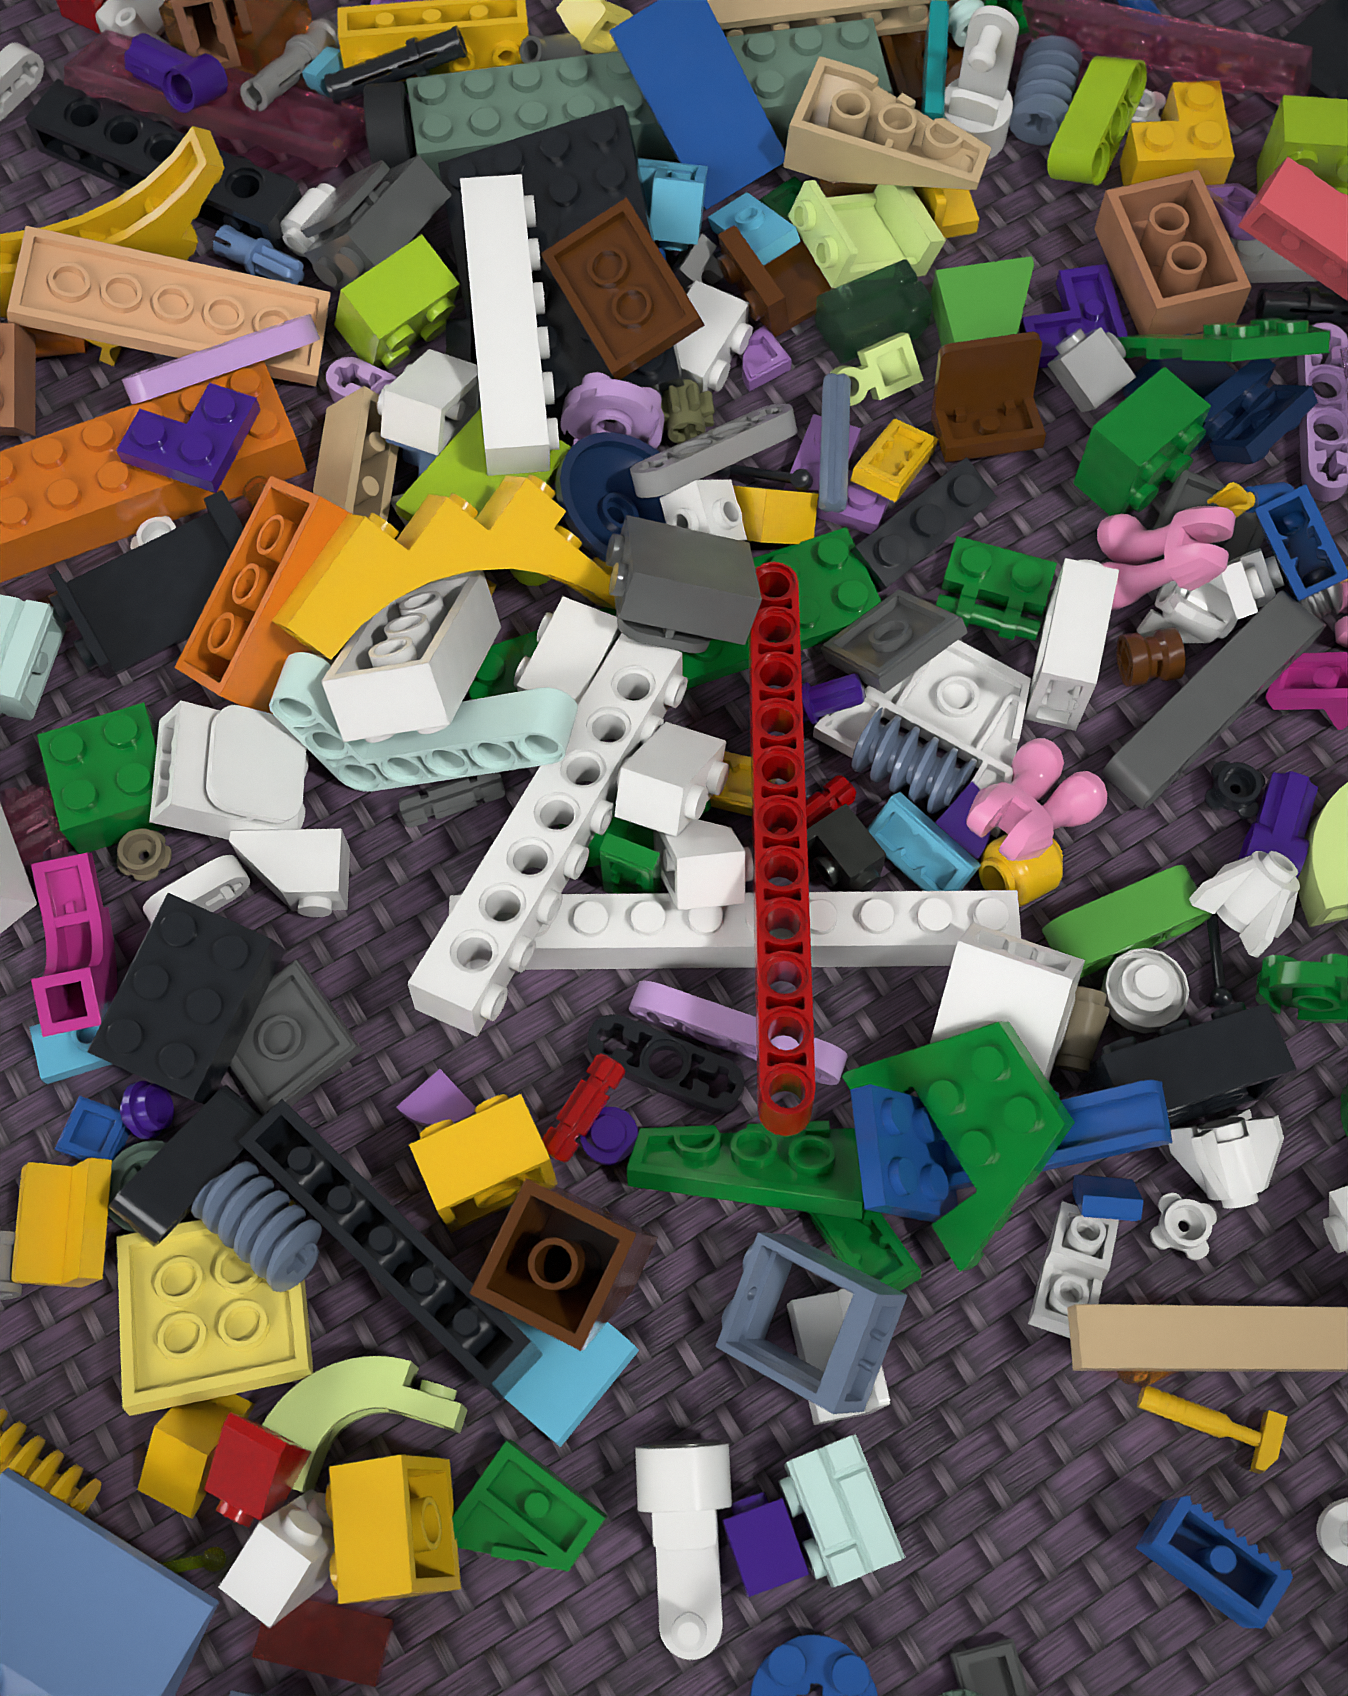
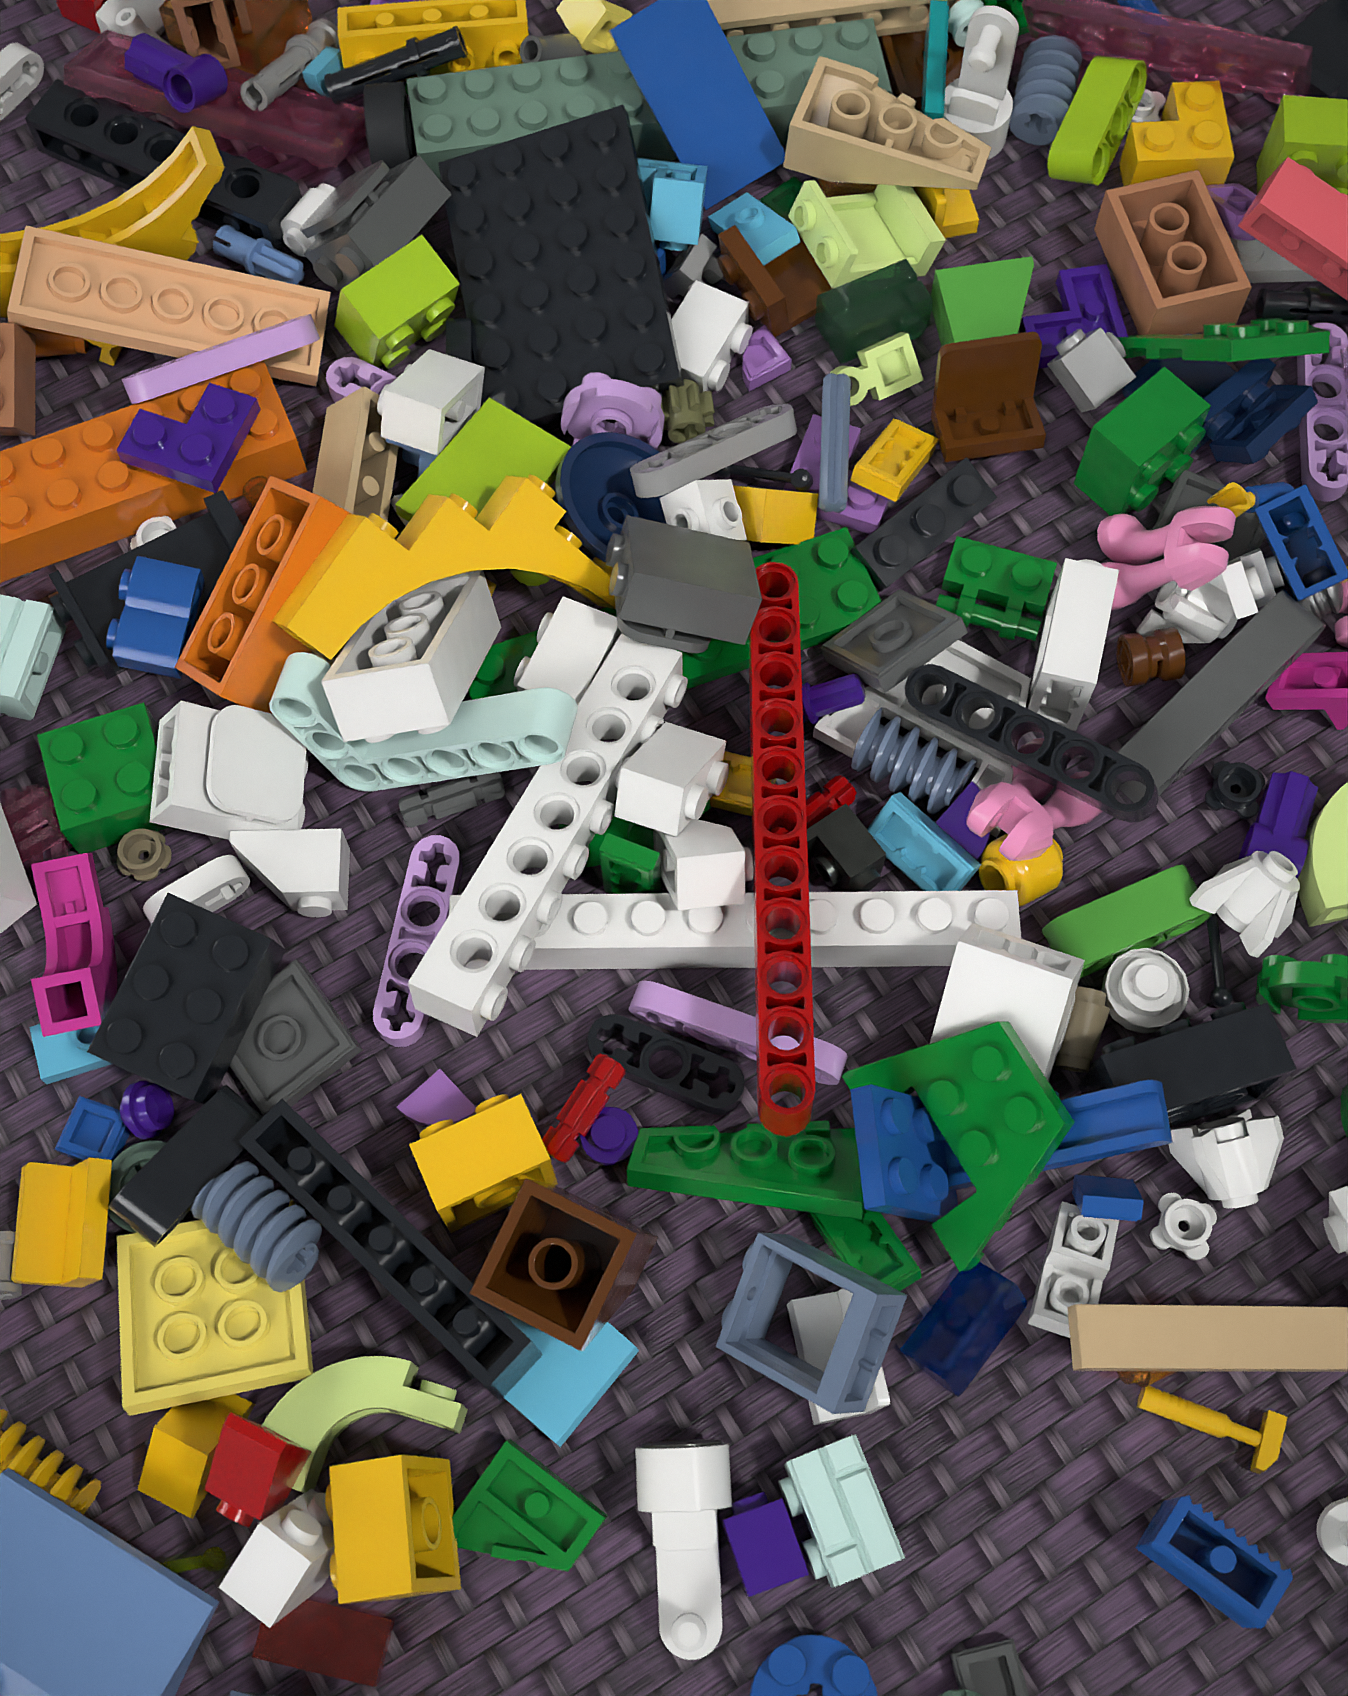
(156, 617): none -> blue brick
(411, 938): none -> lavender beam
(505, 325): white brick -> none
(622, 289): reddish brown plate -> none
(965, 1327): none -> clear blue slope
(1046, 763): none -> black beam

